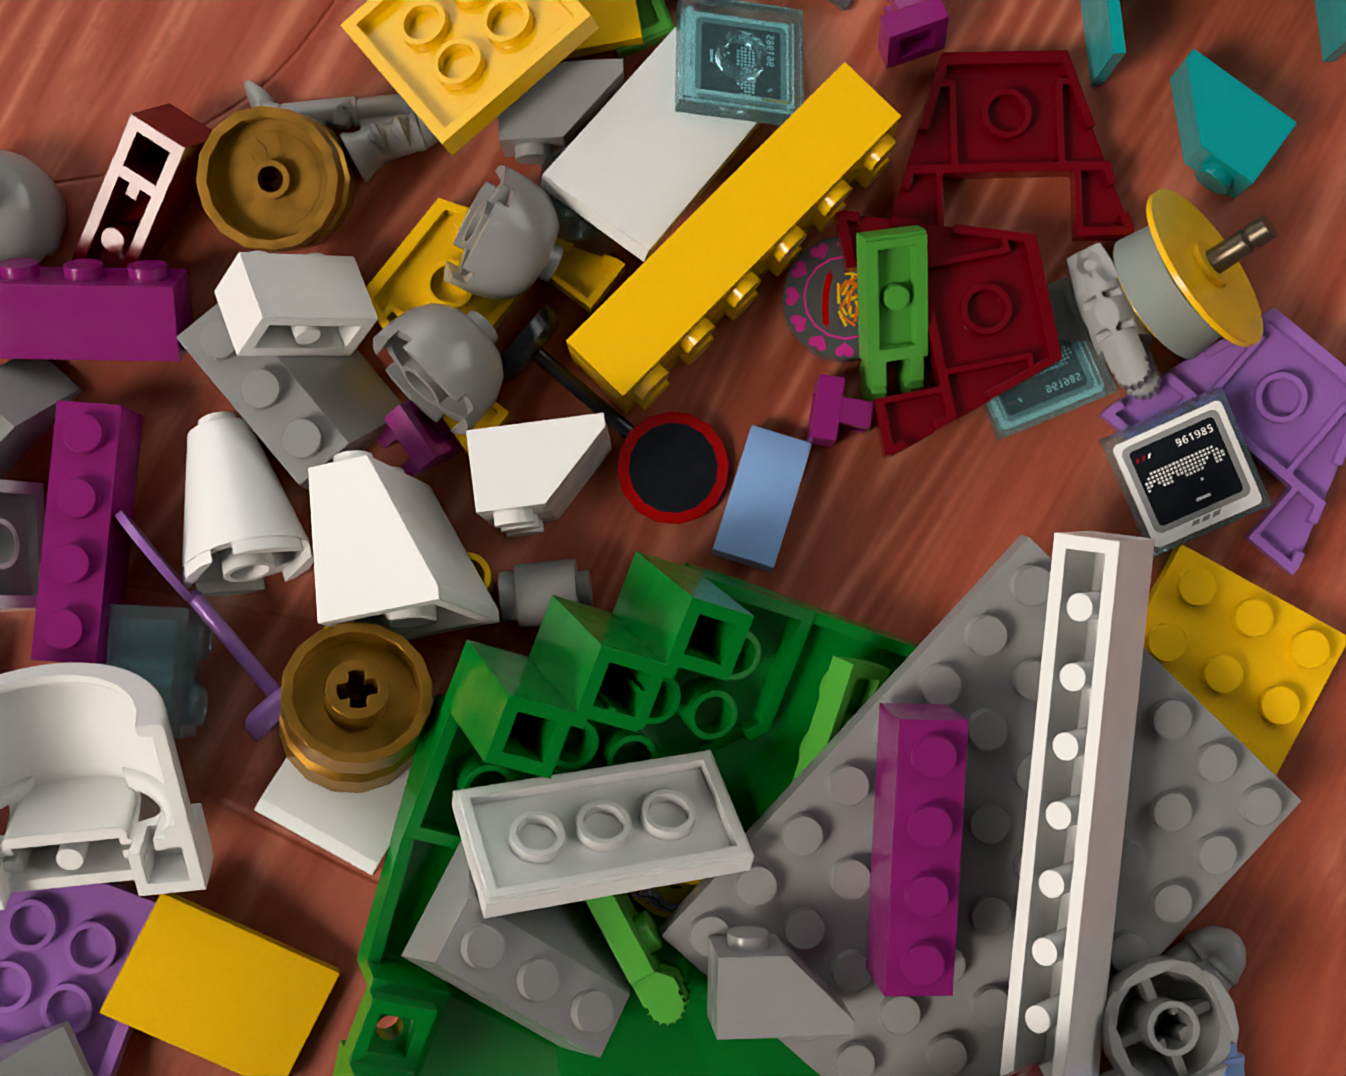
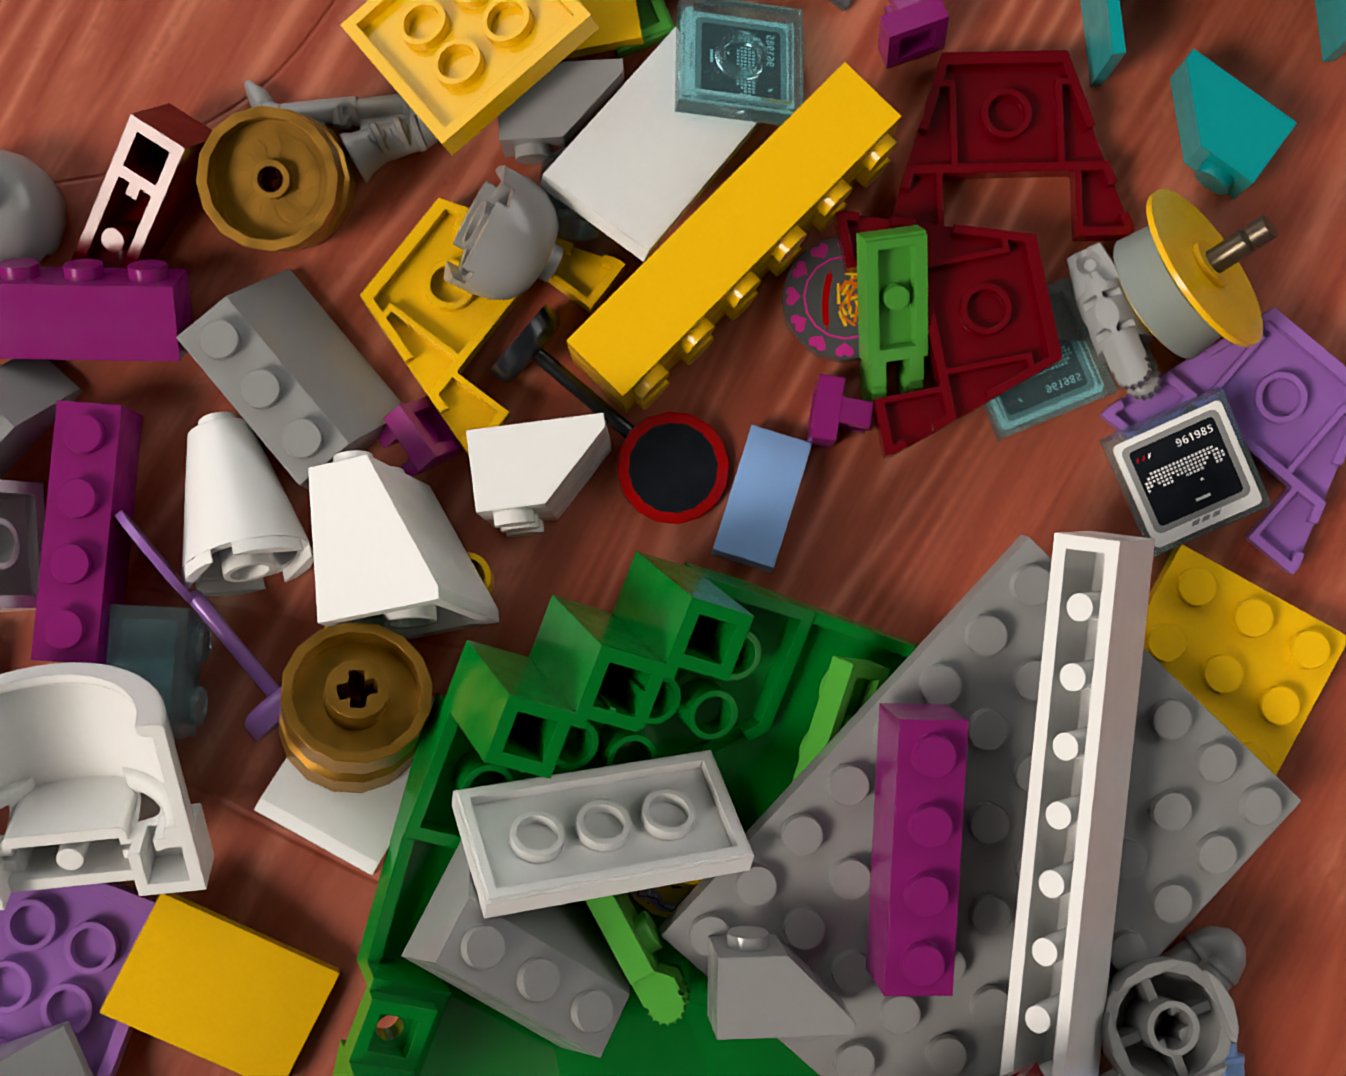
(295, 304): white brick -> none
(444, 362): light grey cylinder -> none
(528, 589): light grey brick -> none

